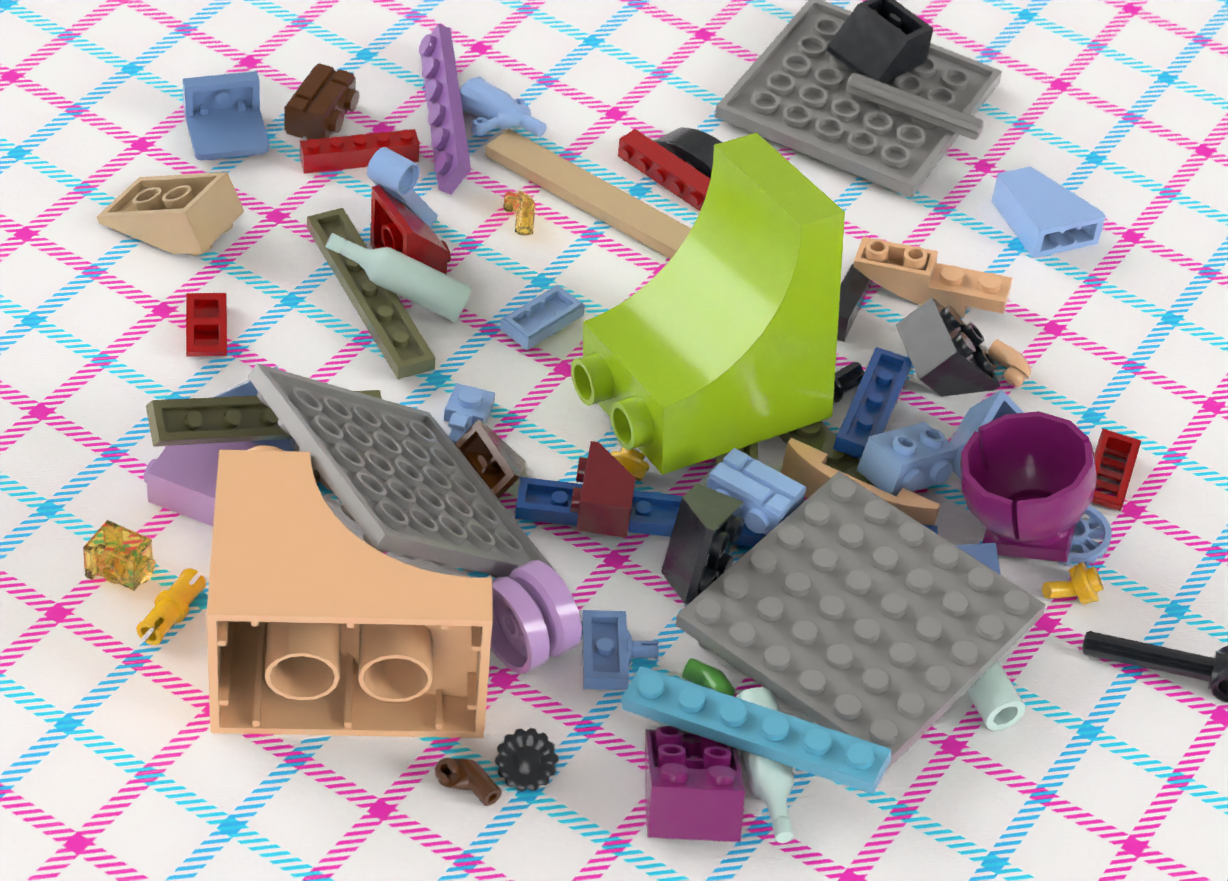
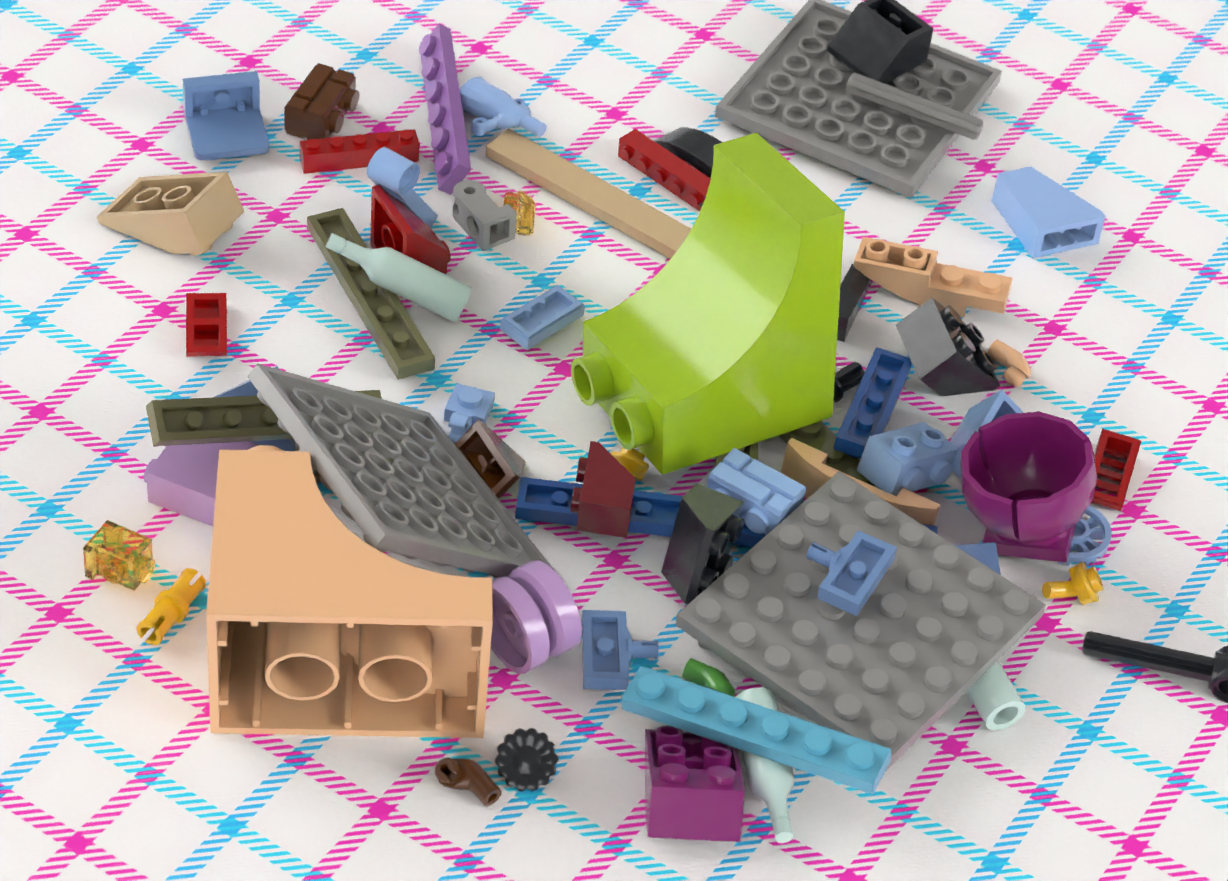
(481, 216): none -> light grey leg
(852, 570): none -> medium blue plate

